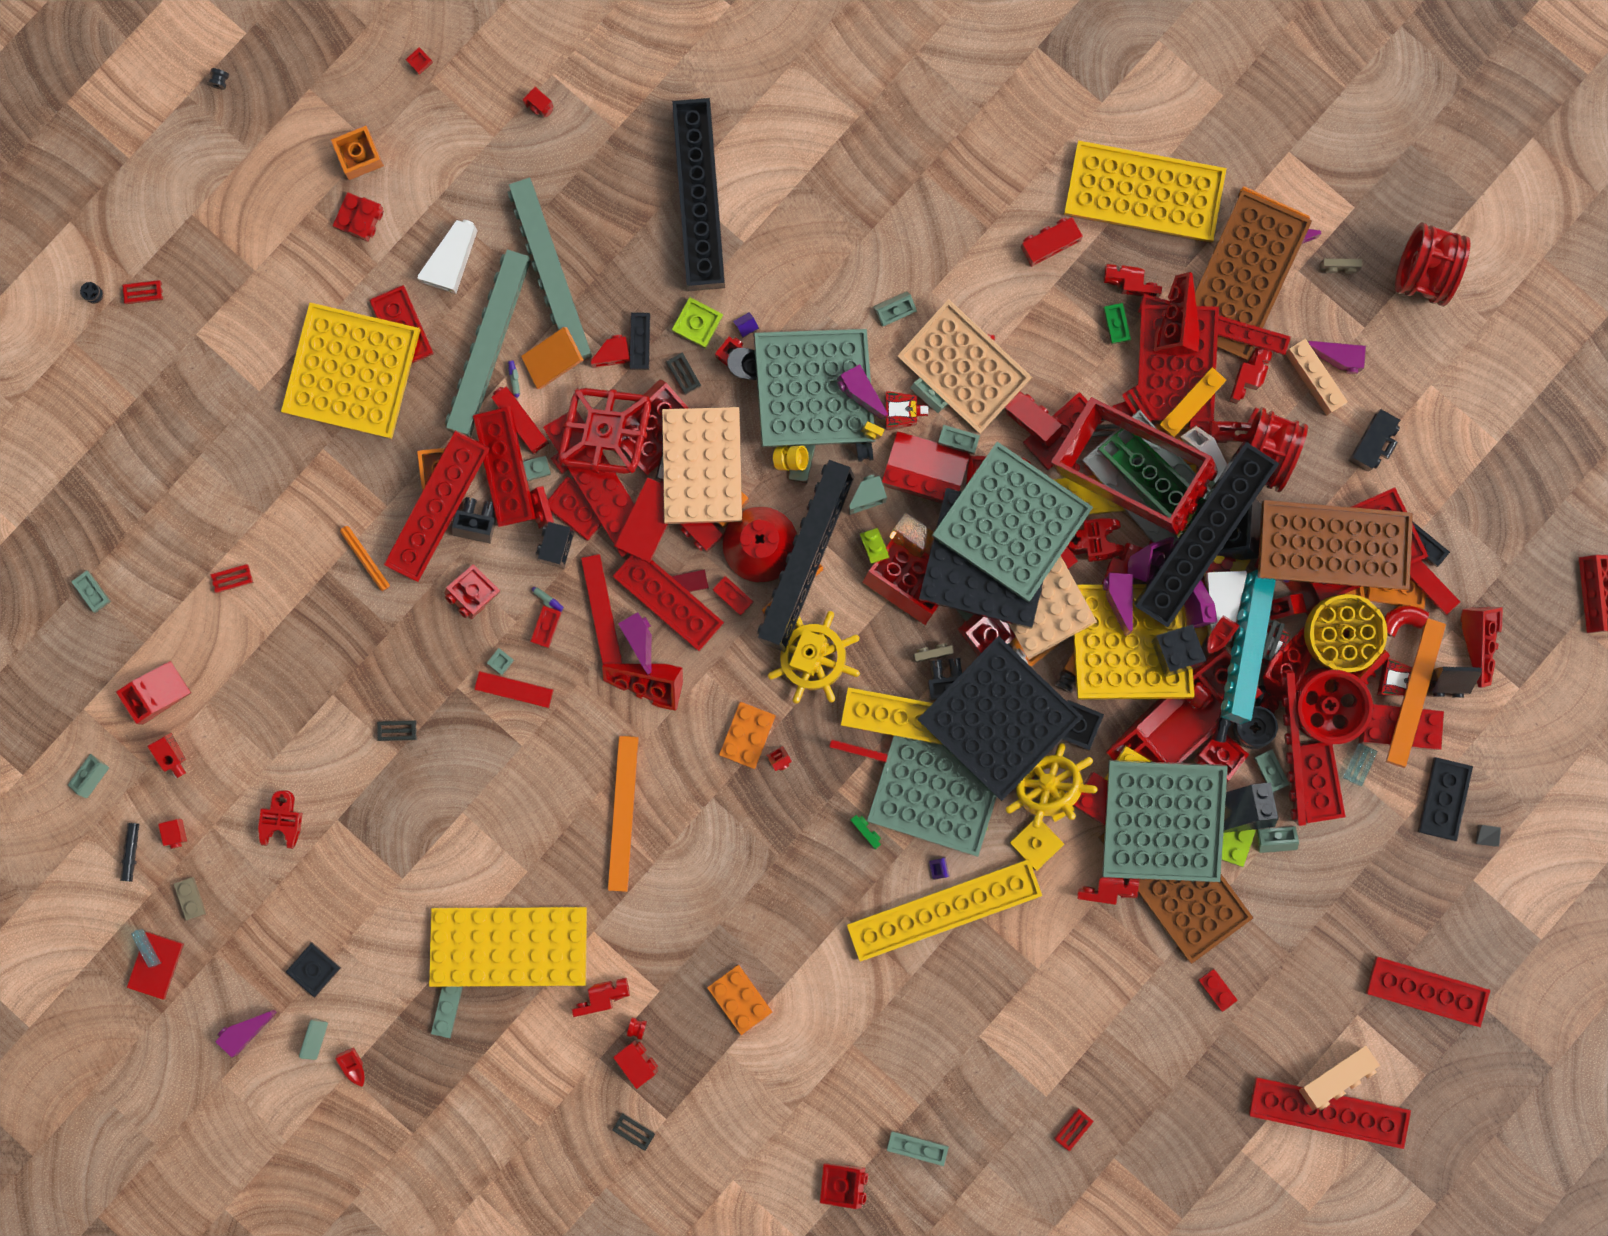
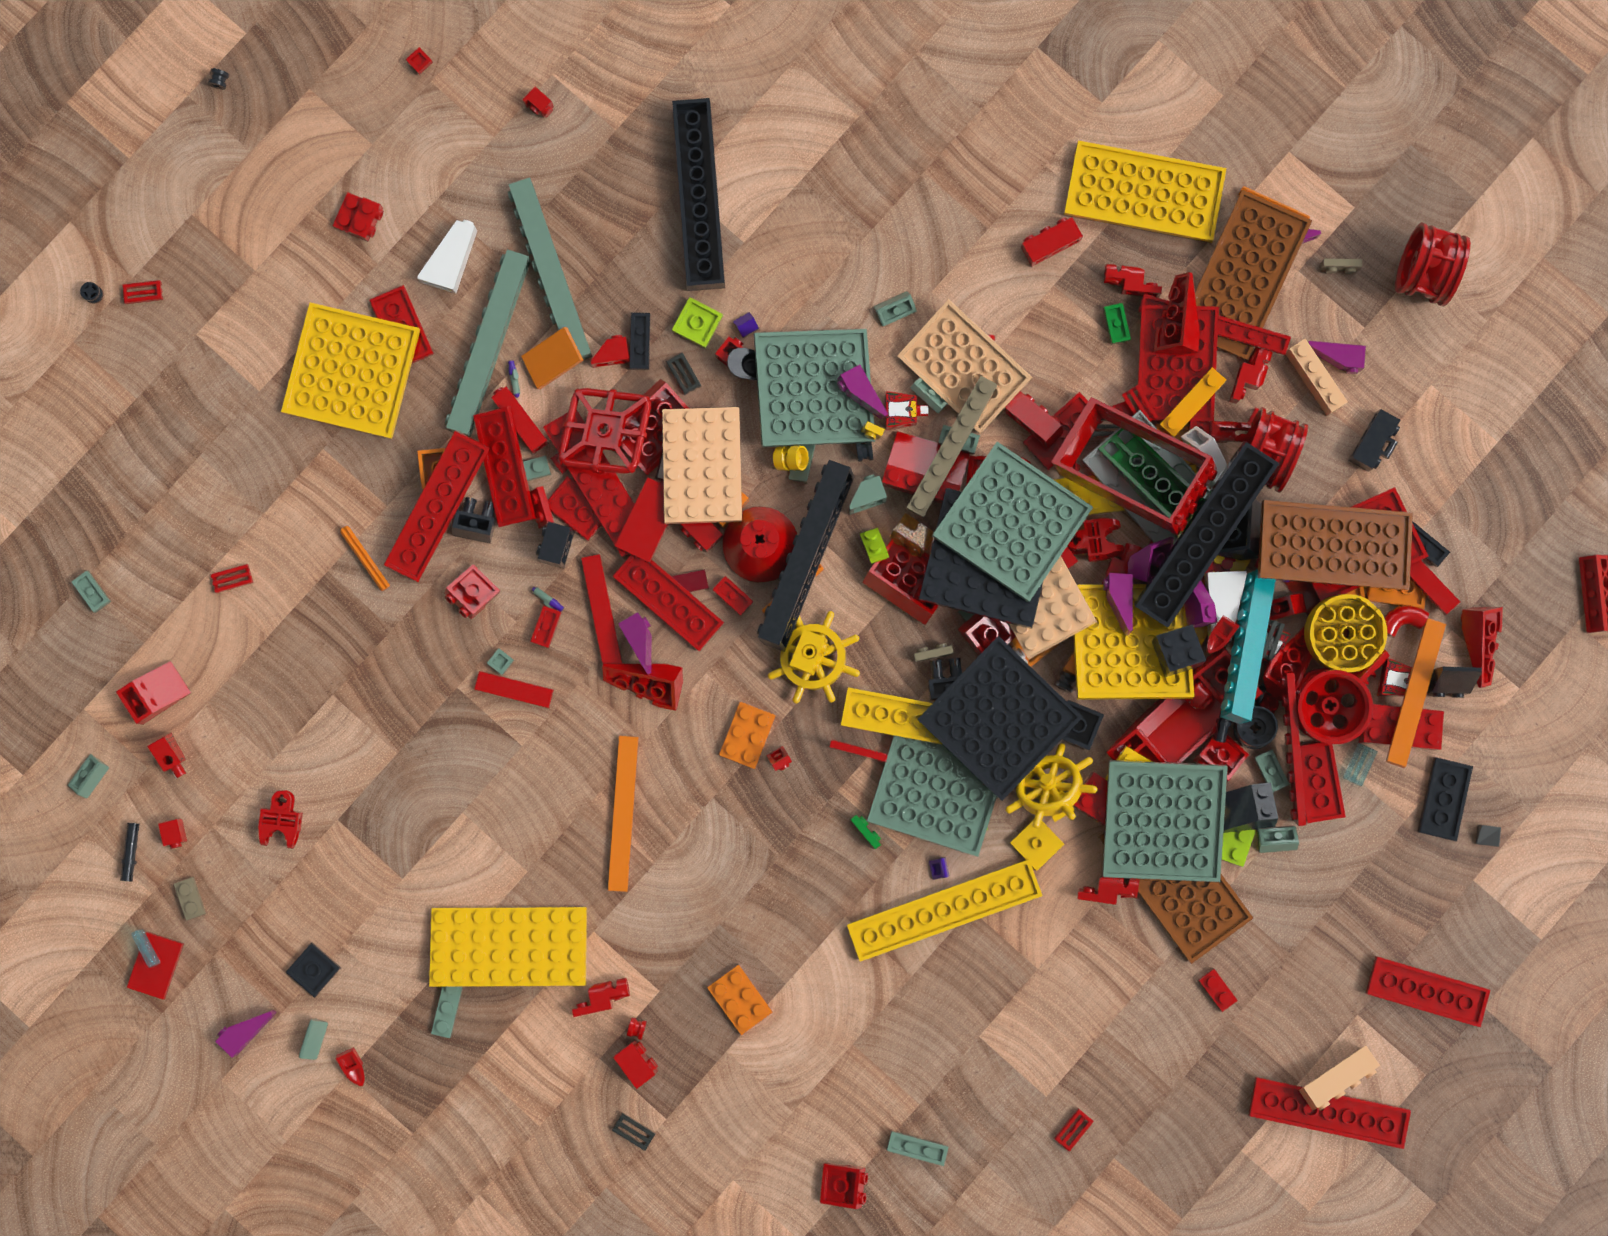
(357, 152): orange brick -> none
(396, 738): pearl dark grey tile -> none
(951, 446): none -> dark tan plate

